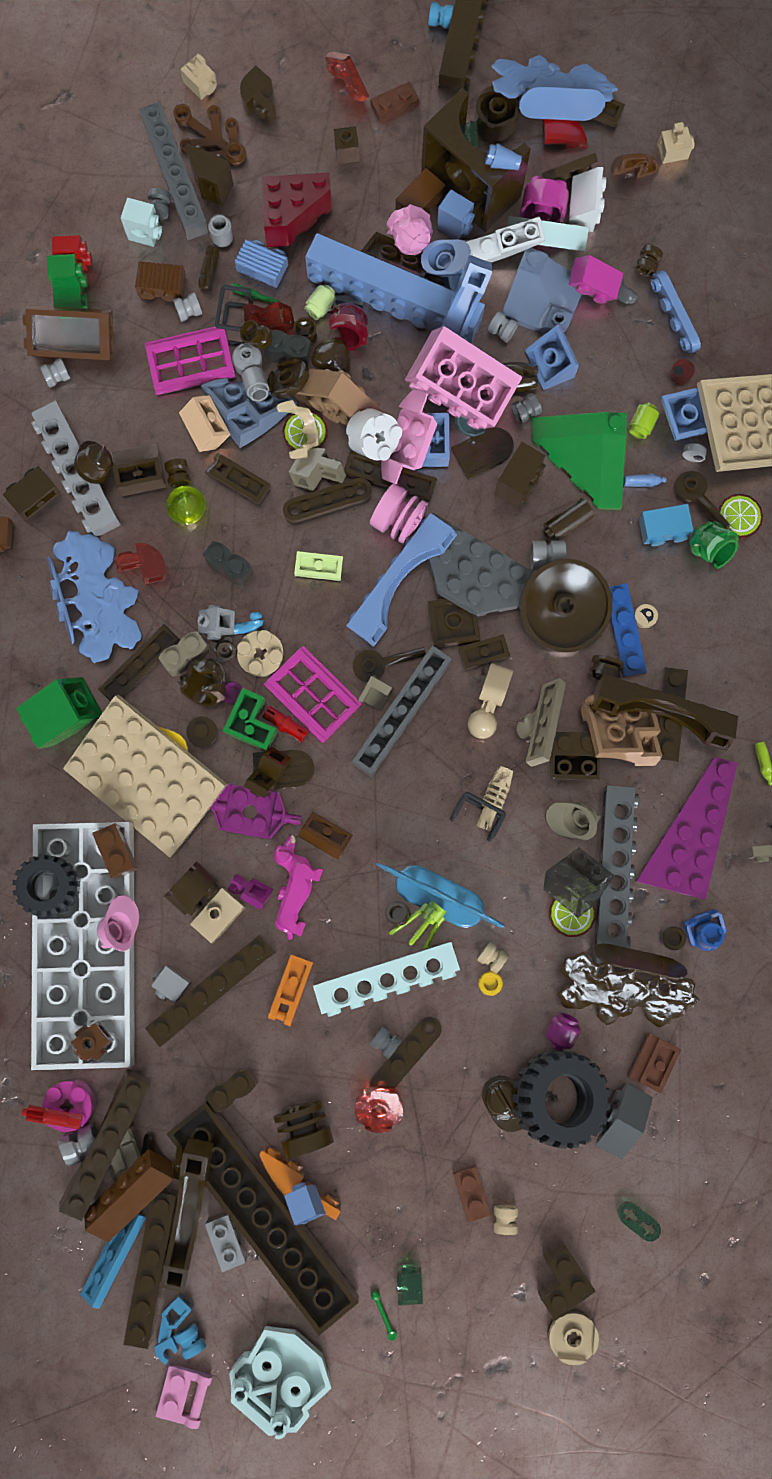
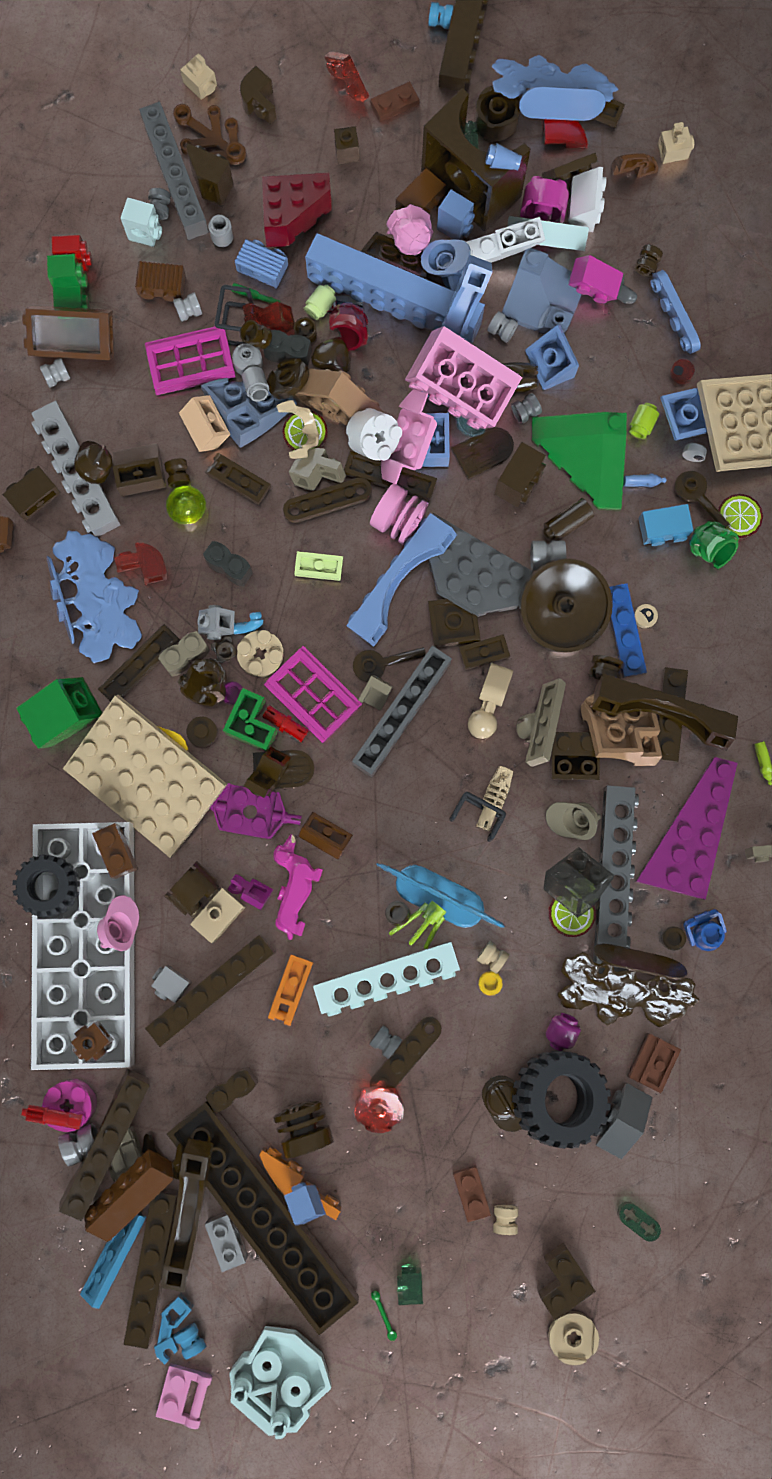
(208, 267): dark brown axle -> none

